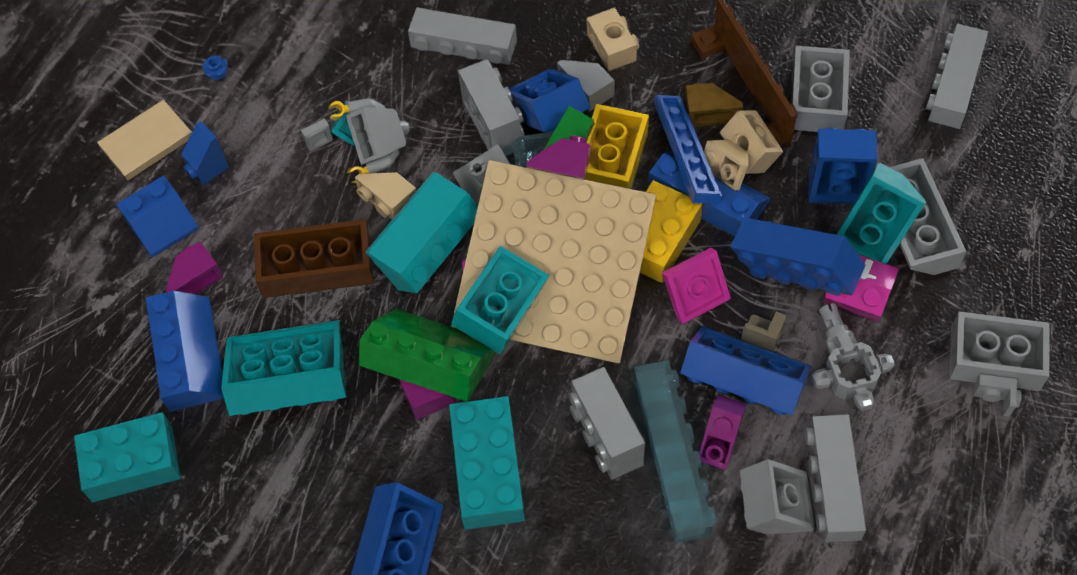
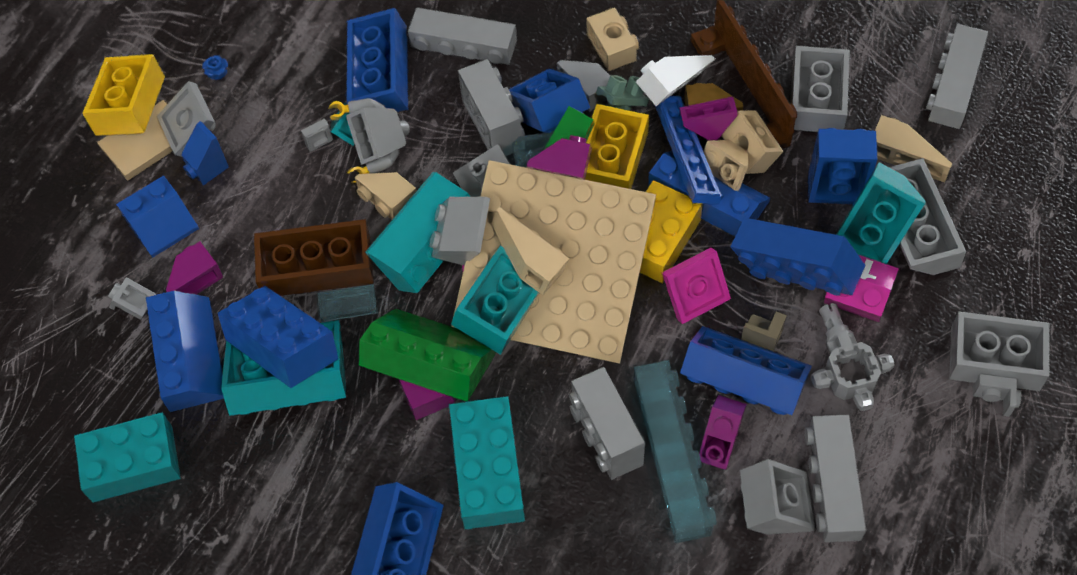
(124, 95): none -> yellow brick
(130, 297): none -> light grey bracket
(182, 115): none -> light grey tile
(278, 336): none -> blue brick
(347, 303): none -> clear light blue tile
(378, 59): none -> blue slope
(459, 229): none -> light grey slope
(531, 256): none -> tan slope
(621, 96): none -> sand green hips
(670, 74): none -> white slope
(709, 118): none -> magenta slope
(902, 144): none -> tan slope

